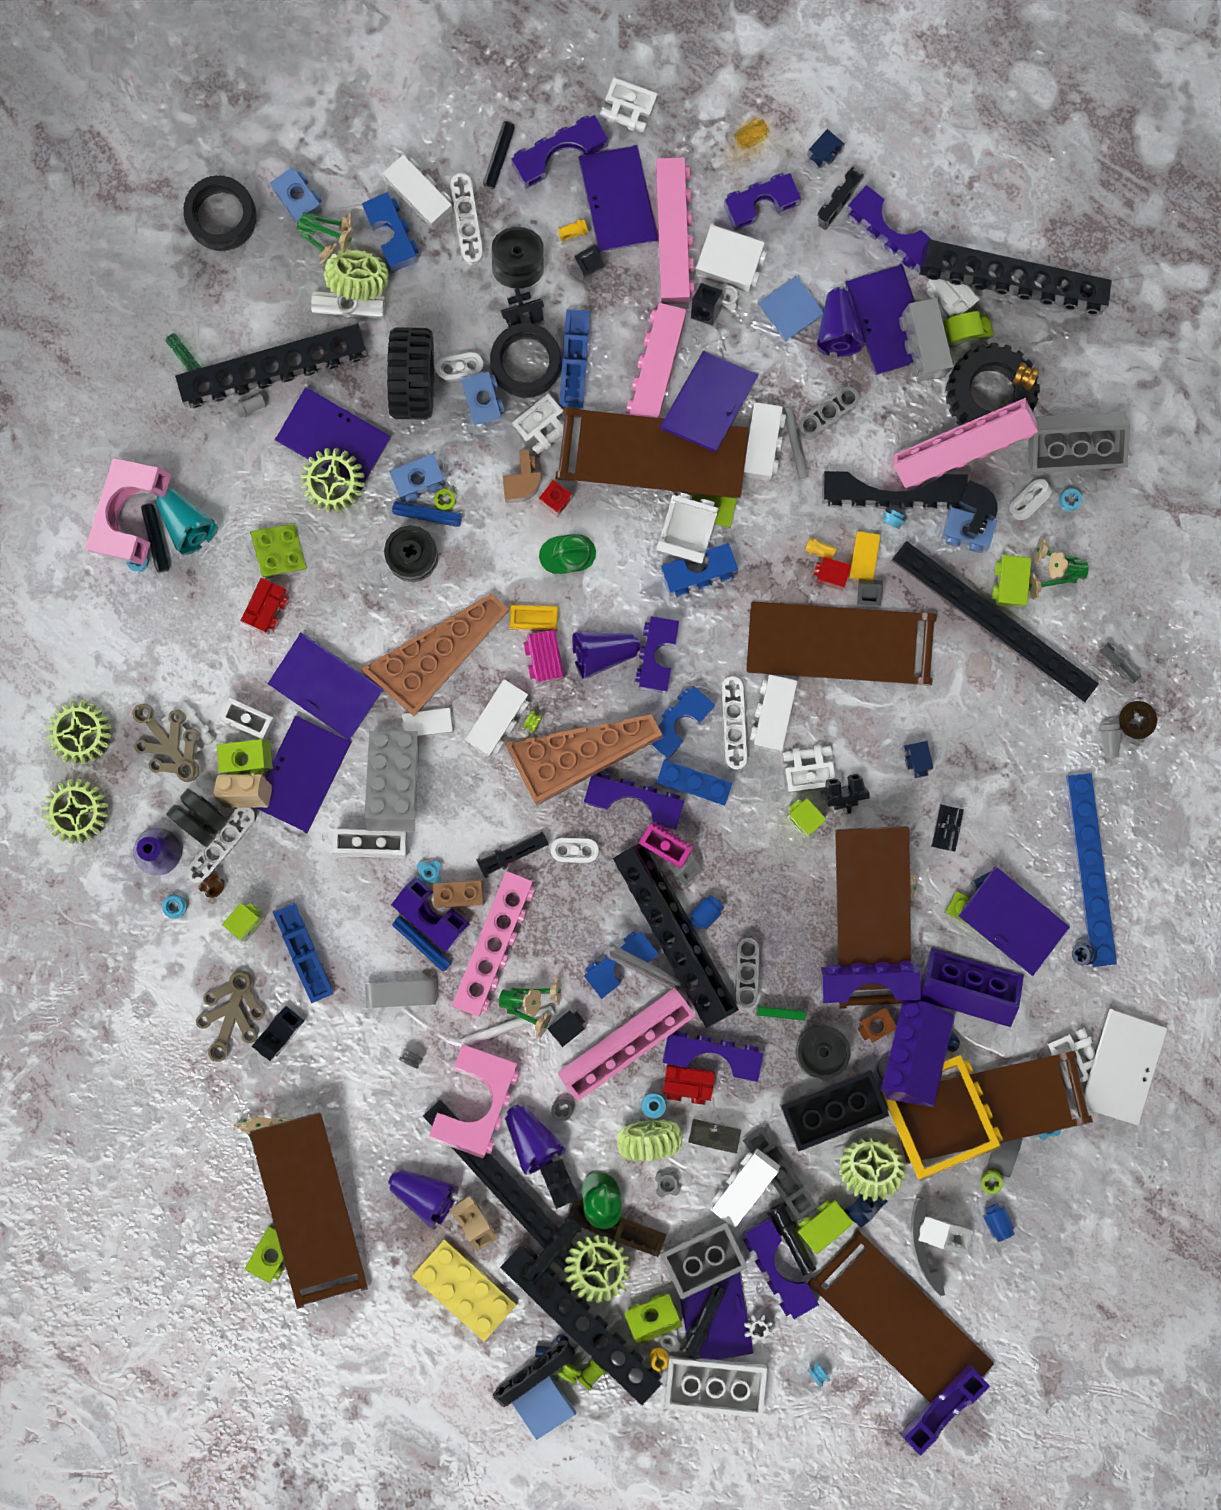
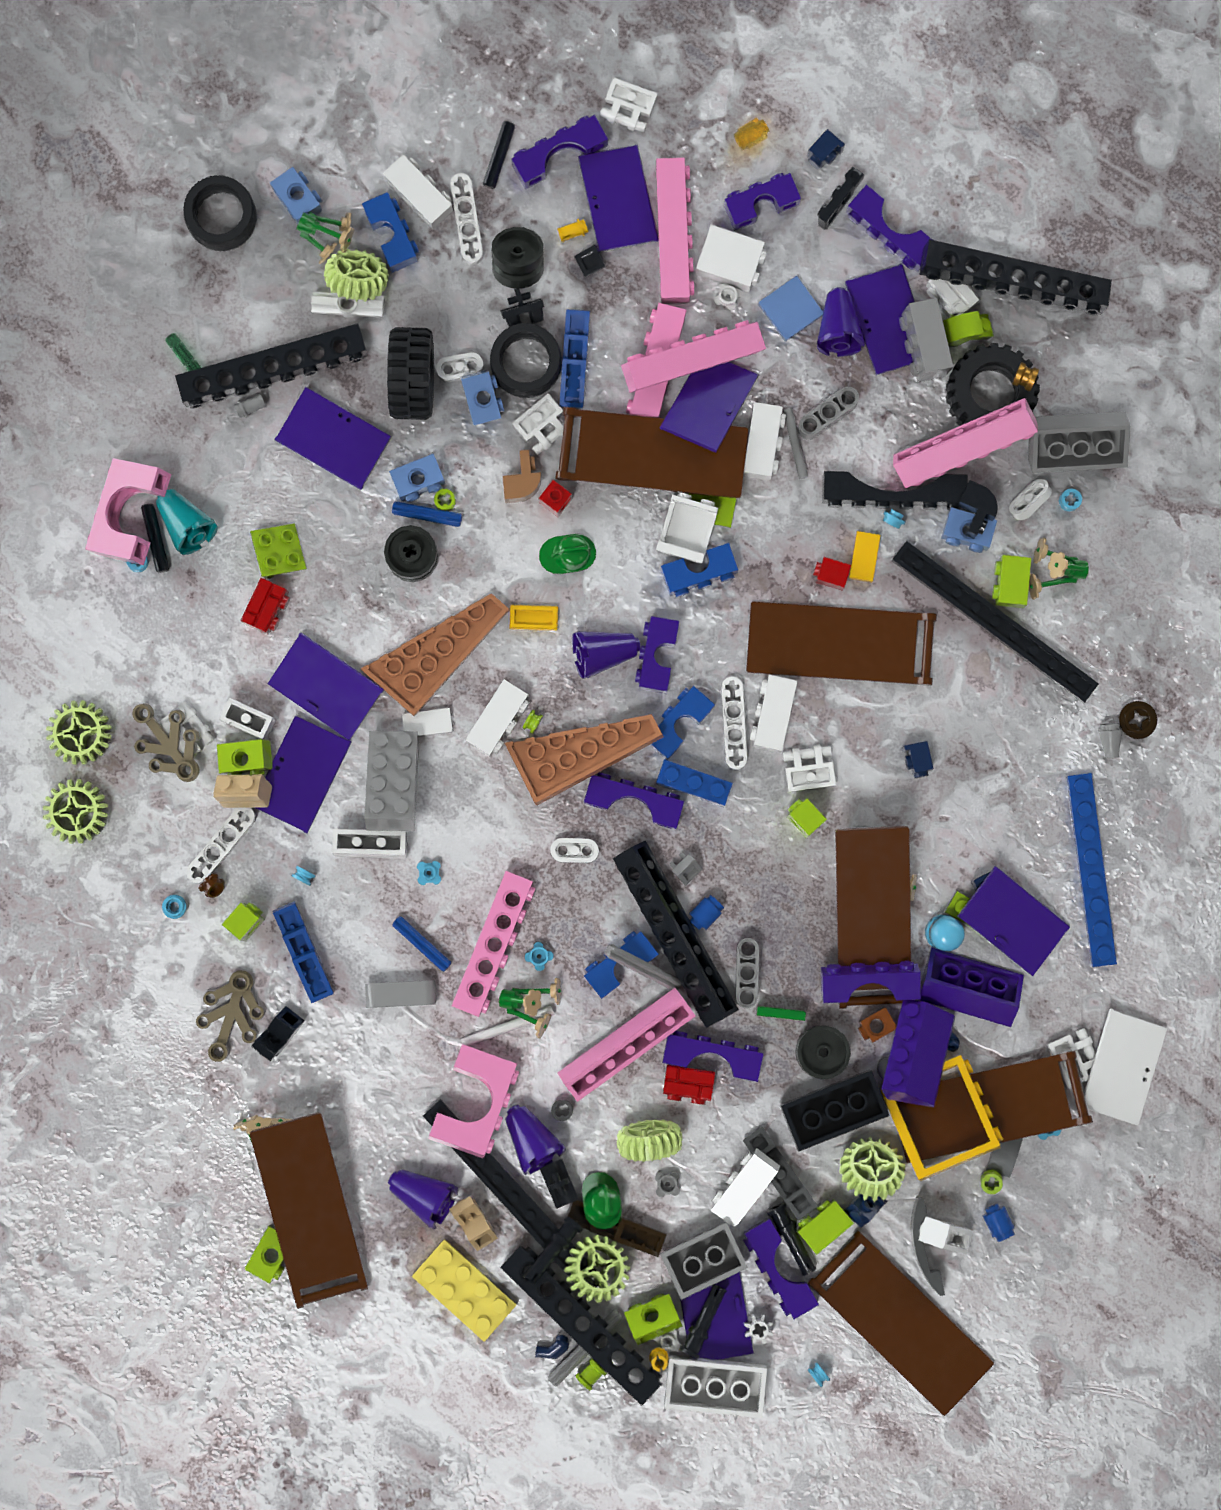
(164, 855): dark purple cone -> none
(197, 817): pearl dark grey wheel -> none
(303, 875): none -> medium azure bush
(312, 477): yellowish green gear -> none
(411, 1058): dark grey bush -> none
(414, 905): dark purple arch -> none
(458, 894): medium nougat brick -> none
(501, 859): black pin -> none
(534, 1373): black beam -> none
(544, 1407): medium blue tile -> none
(545, 657): dark pink brick -> none
(545, 956): none -> medium azure plate
(567, 1027): black brick -> none
(569, 1373): lime bush -> none
(647, 1100): medium azure brick -> none
(667, 844): dark pink brick -> none
(693, 356): none -> bright pink brick
(706, 304): black brick -> none
(715, 1135): clear smoke slope -> none
(819, 548): yellow pin -> none
(845, 796): black hips -> none
(869, 592): black plate -> none
(945, 933): none -> medium azure helmet
(947, 828): black hips -> none
(955, 1397): dark purple arch -> none
(1088, 949): dark blue bush -> none
(1120, 662): dark grey axle -> none

